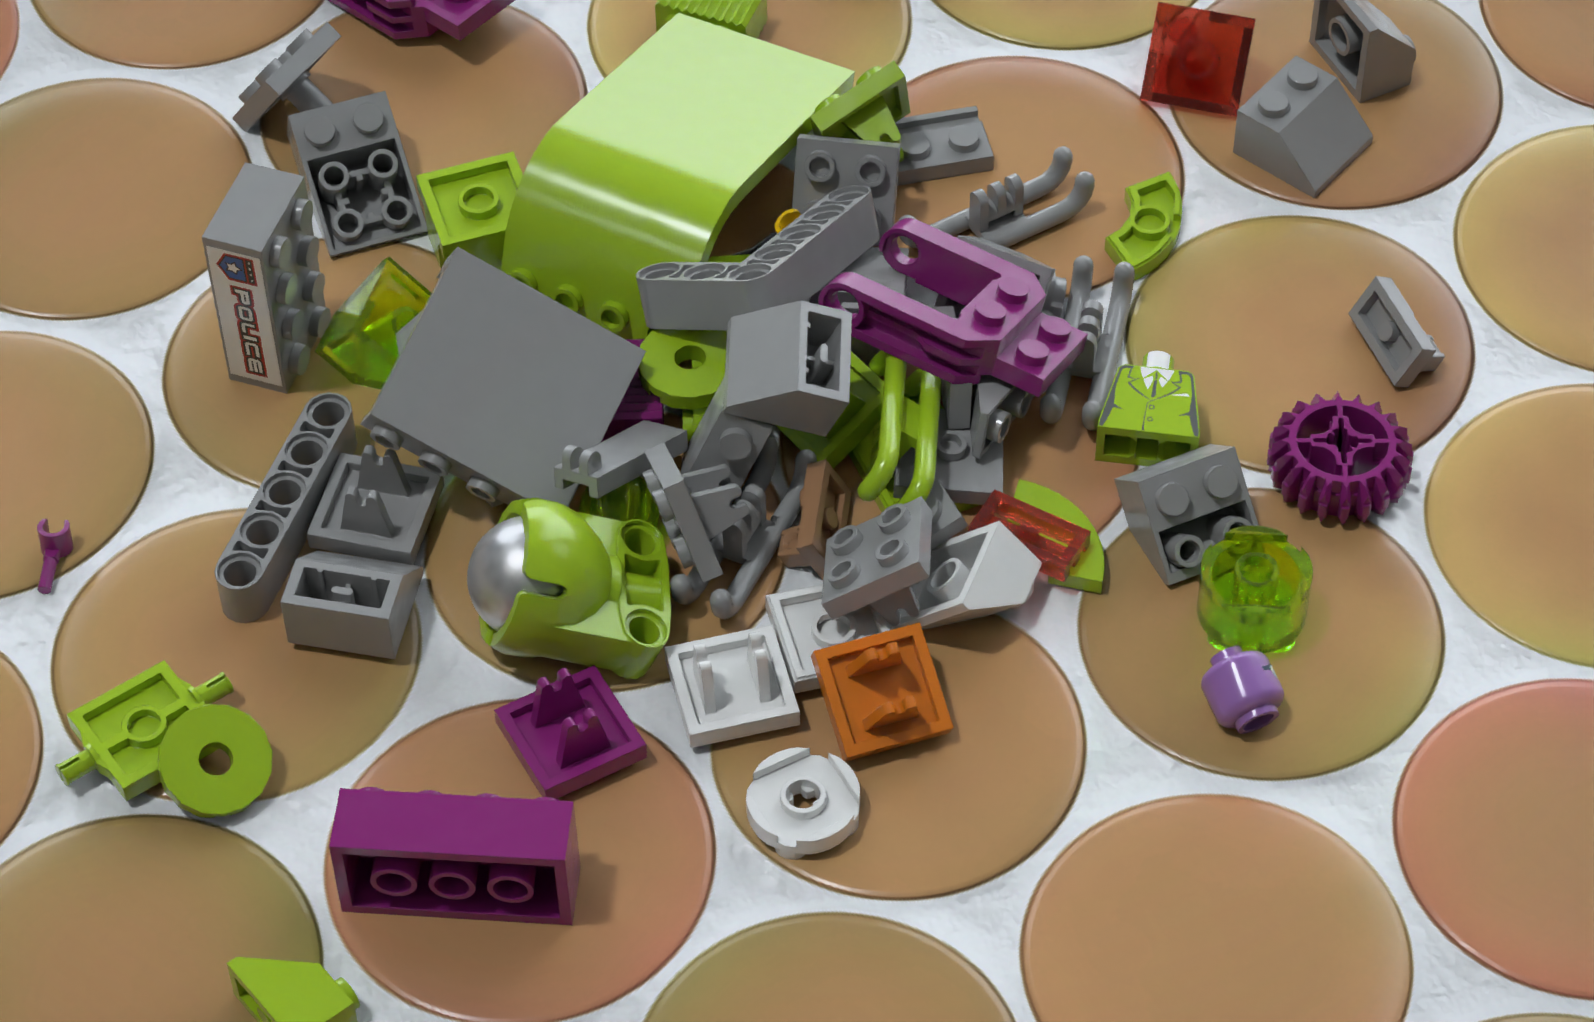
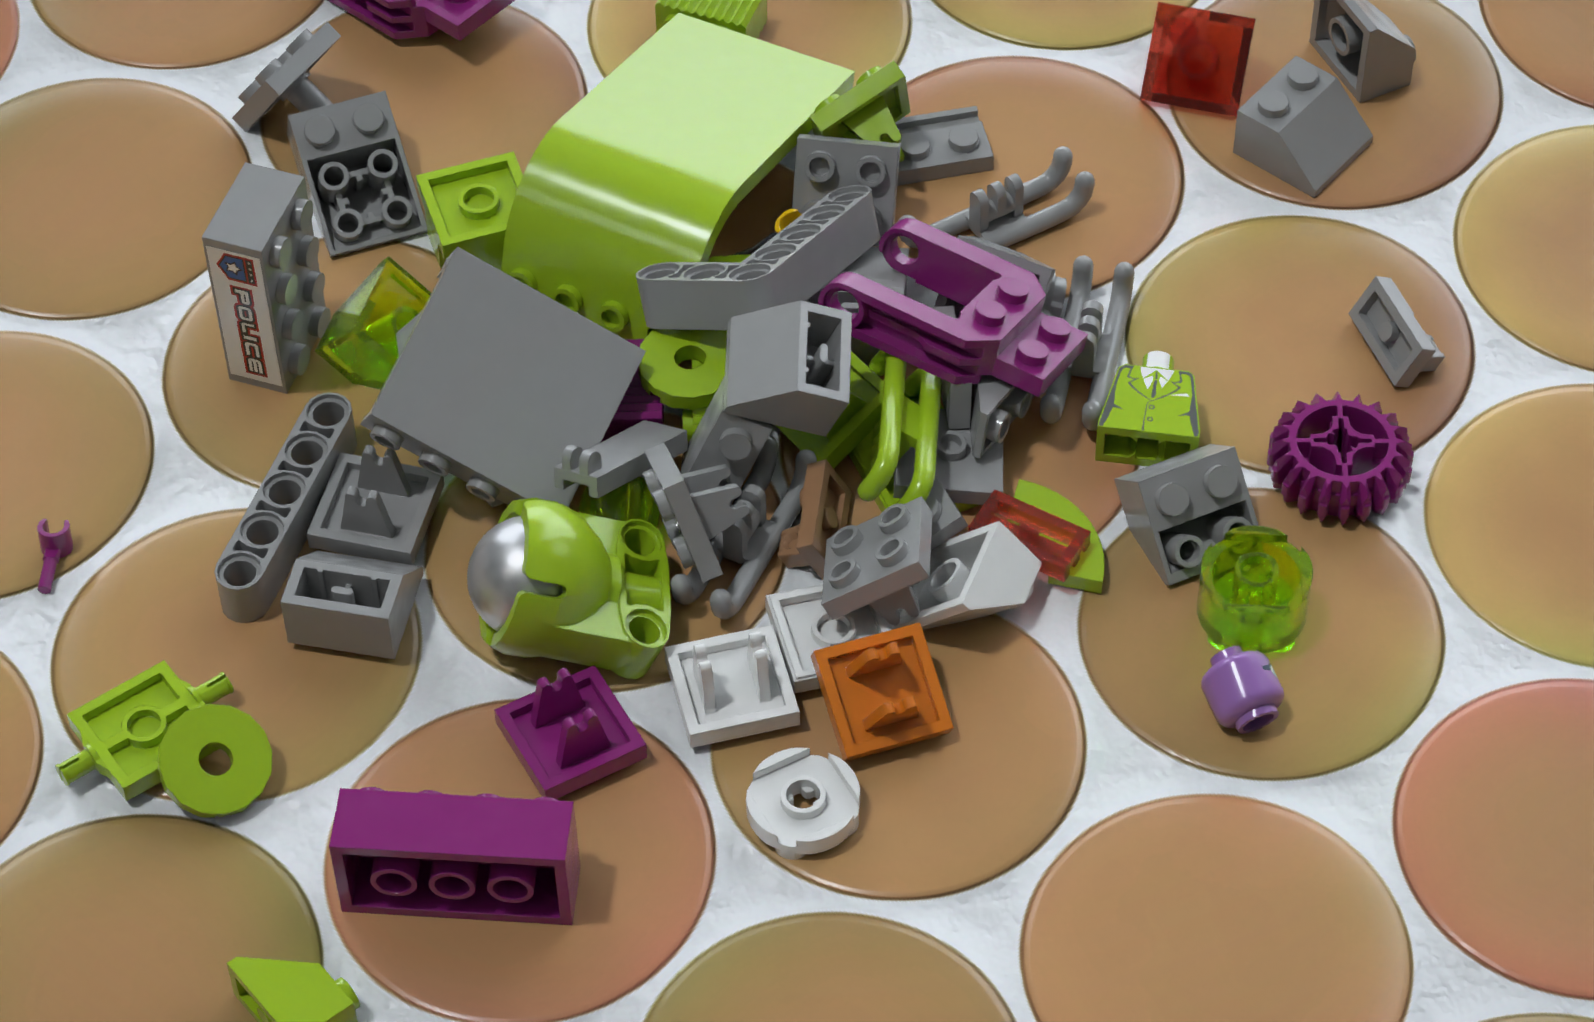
(1151, 227): lime tile -> none

